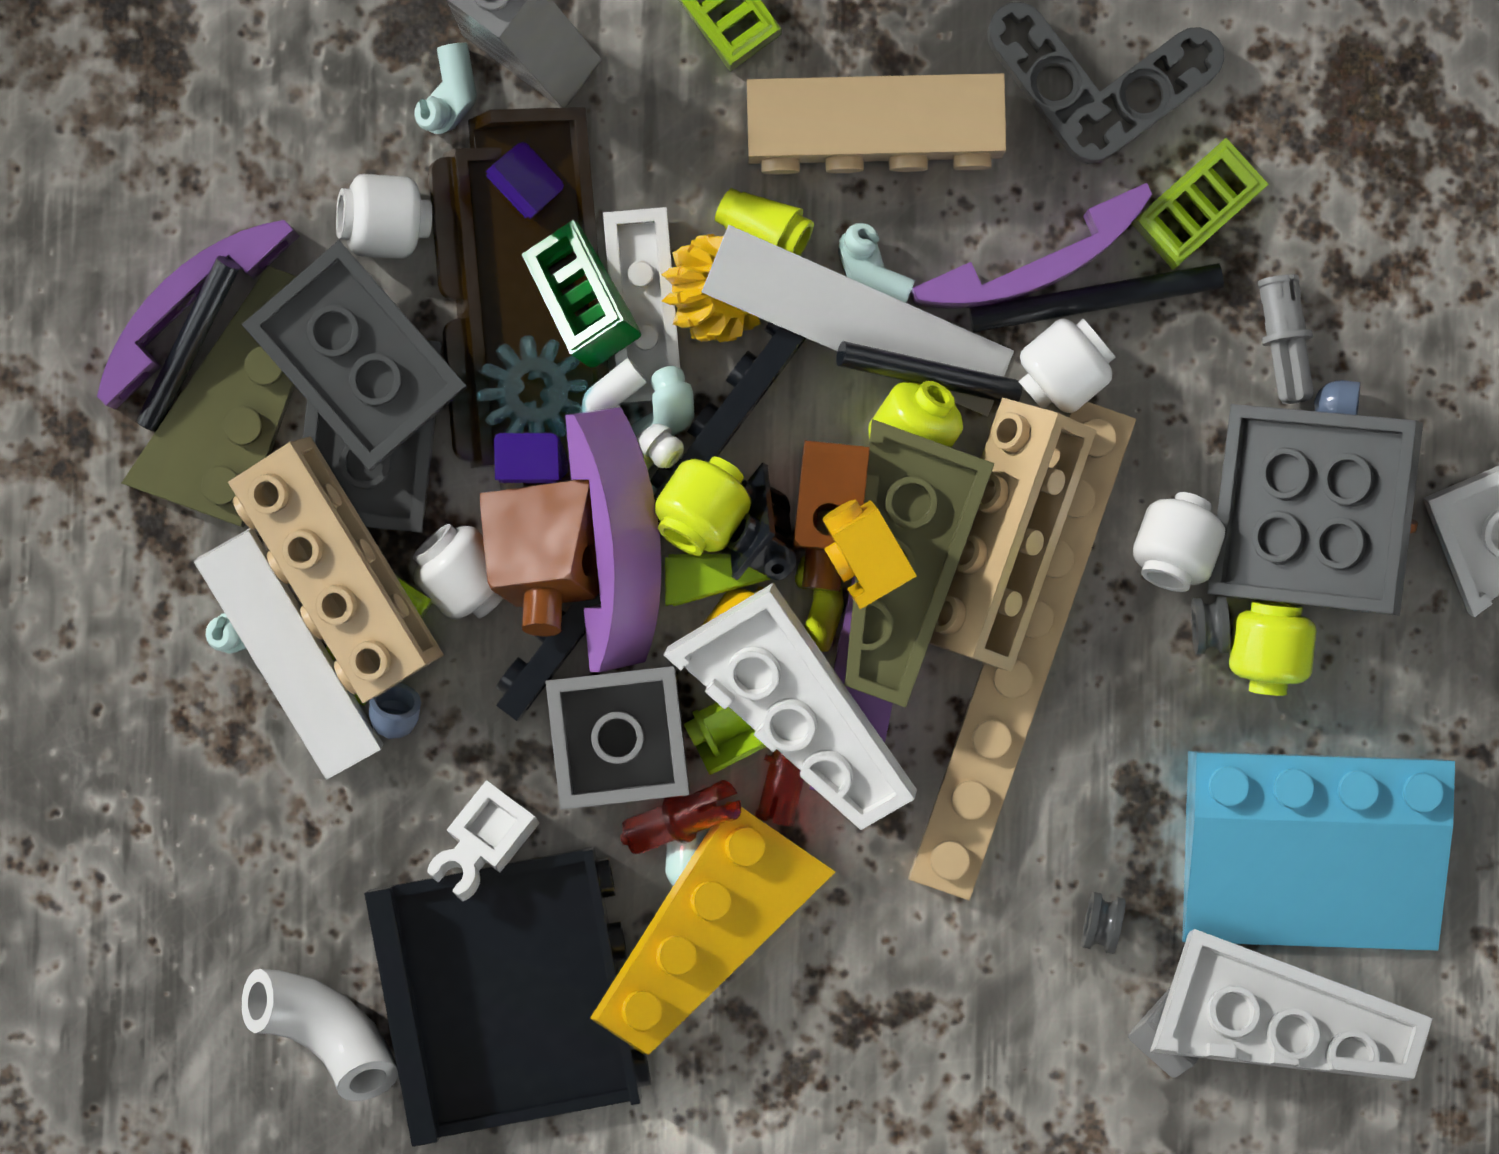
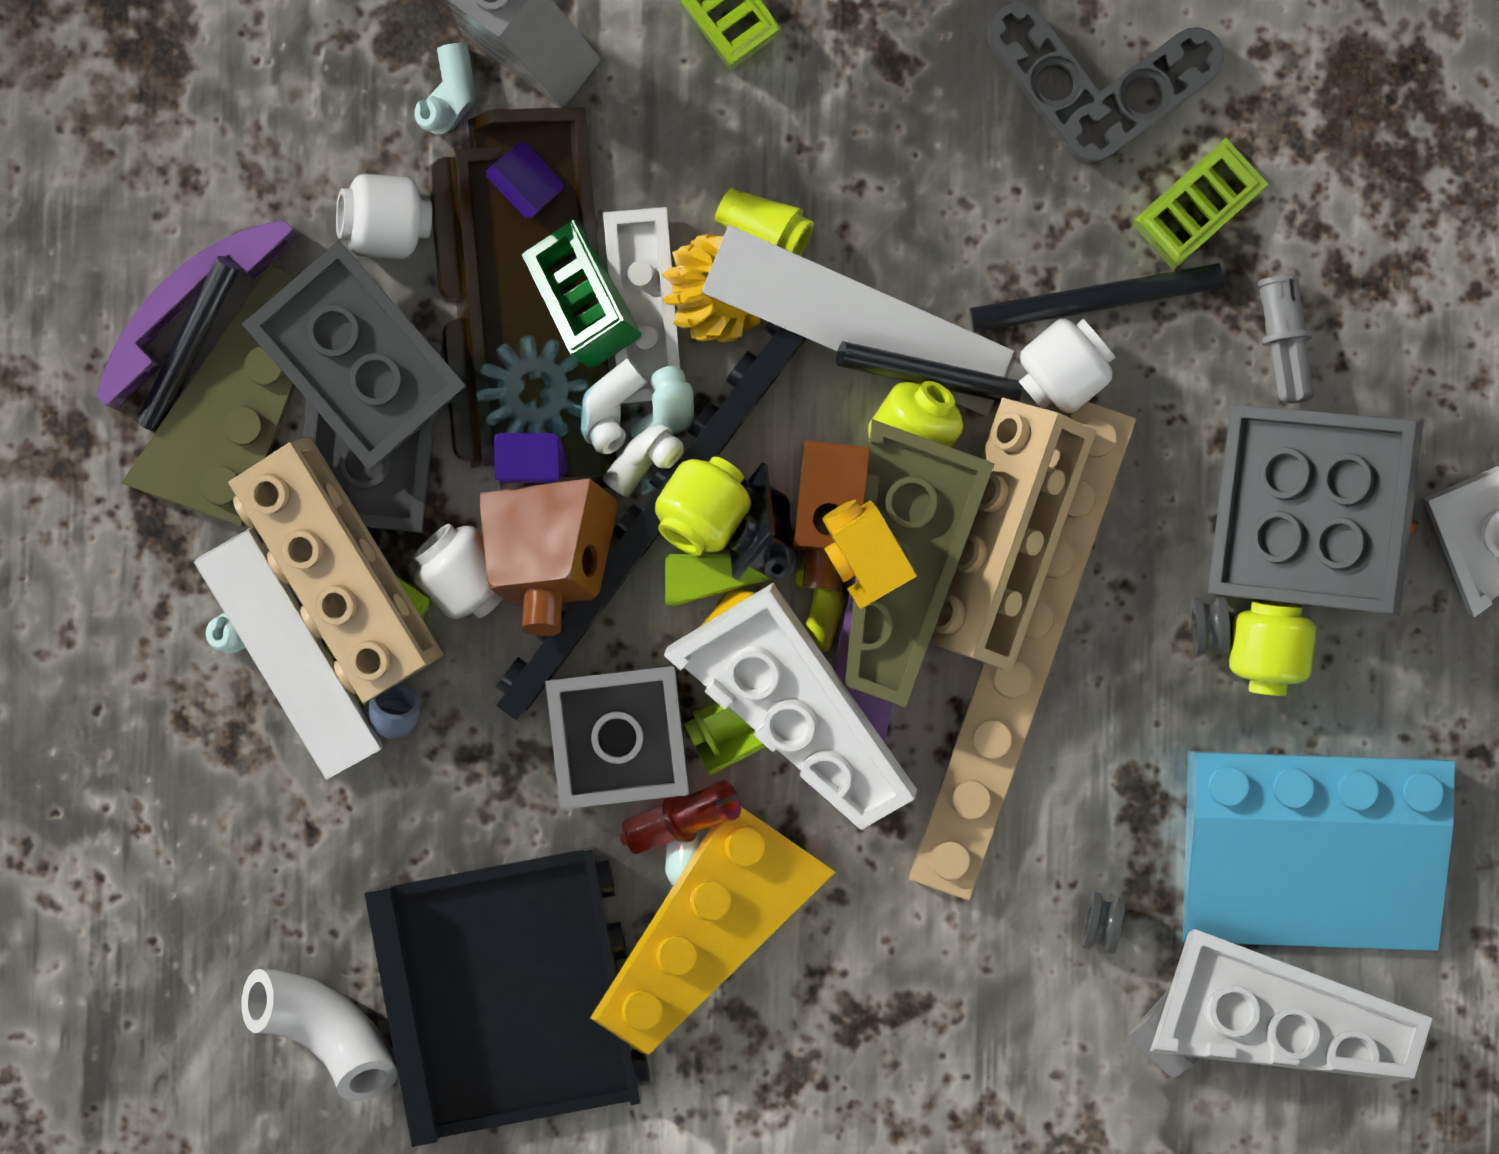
(487, 832): white plate -> none
(625, 537): medium lavender slope -> none
(780, 791): clear red pin -> none
(864, 262): light aqua arm -> none
(876, 120): tan brick -> none
(963, 289): medium lavender slope -> none
(1179, 542): white head -> none
(1338, 397): sand blue hinge -> none

